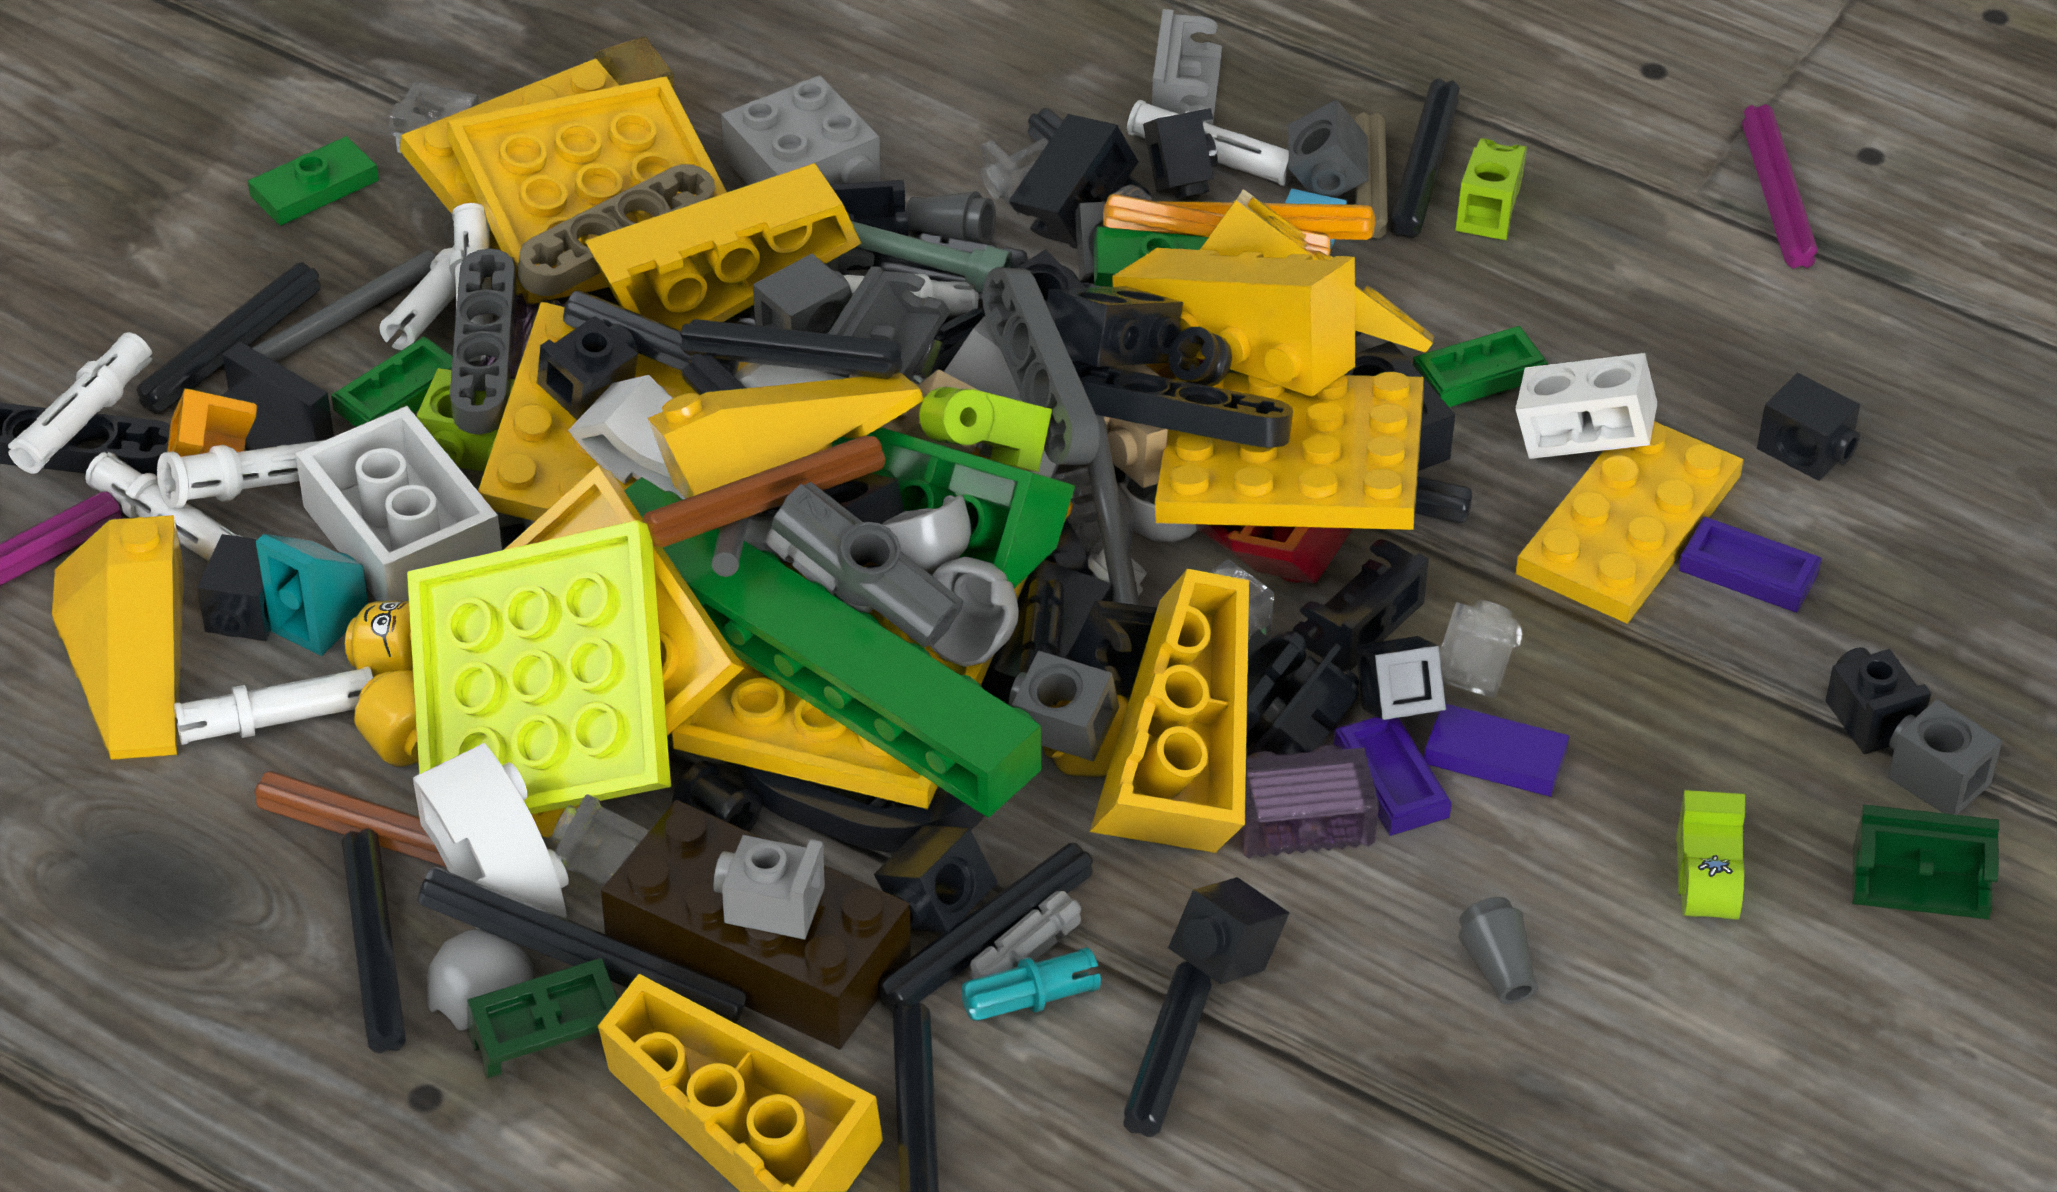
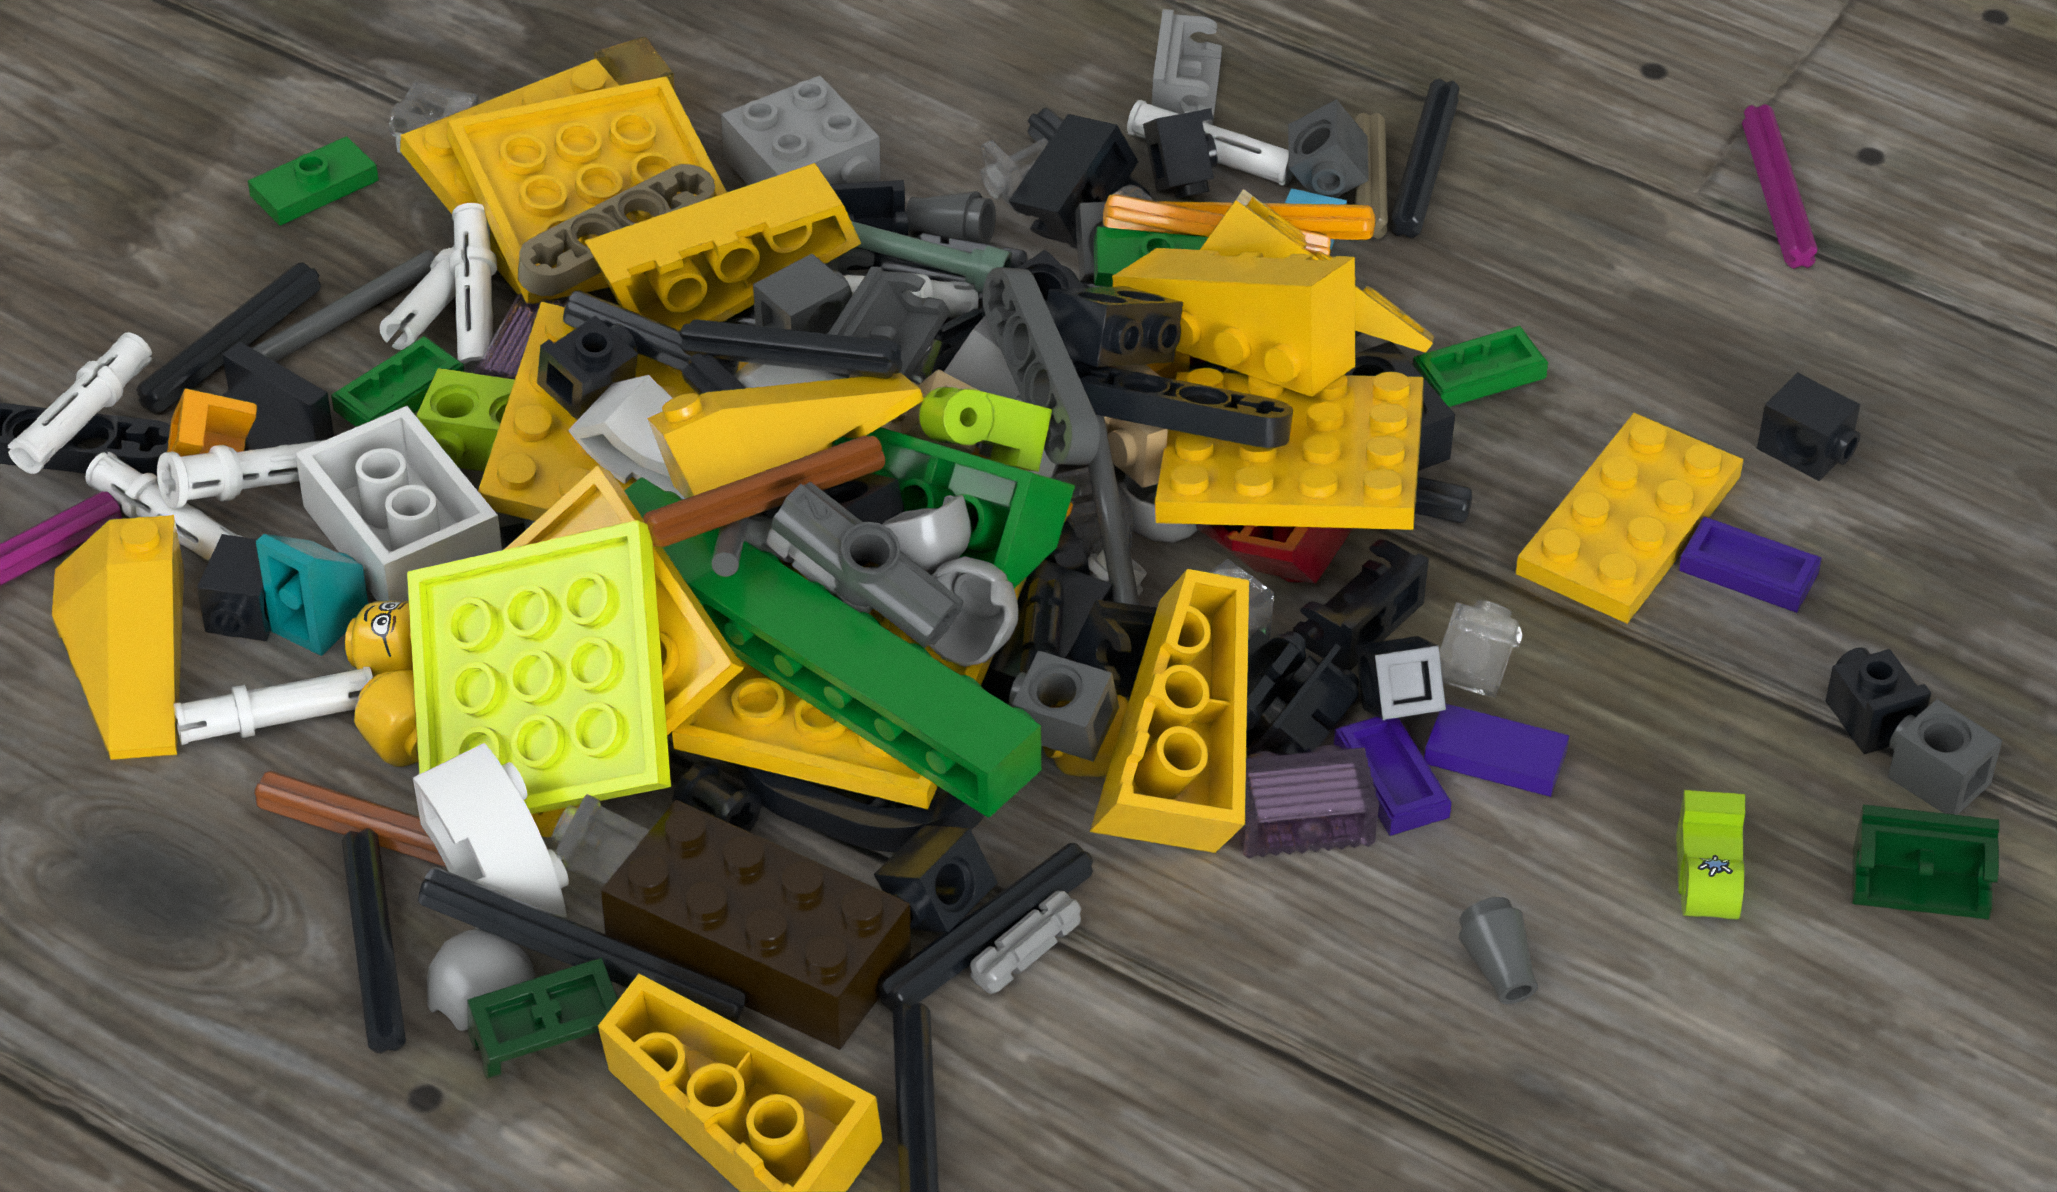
(483, 339): dark grey beam -> none
(771, 885): light grey brick -> none
(1030, 985): teal axle -> none
(1167, 1050): black axle -> none
(1213, 347): black bush -> none
(1228, 930): black brick -> none
(1490, 189): lime leg -> none
(1586, 406): white brick -> none

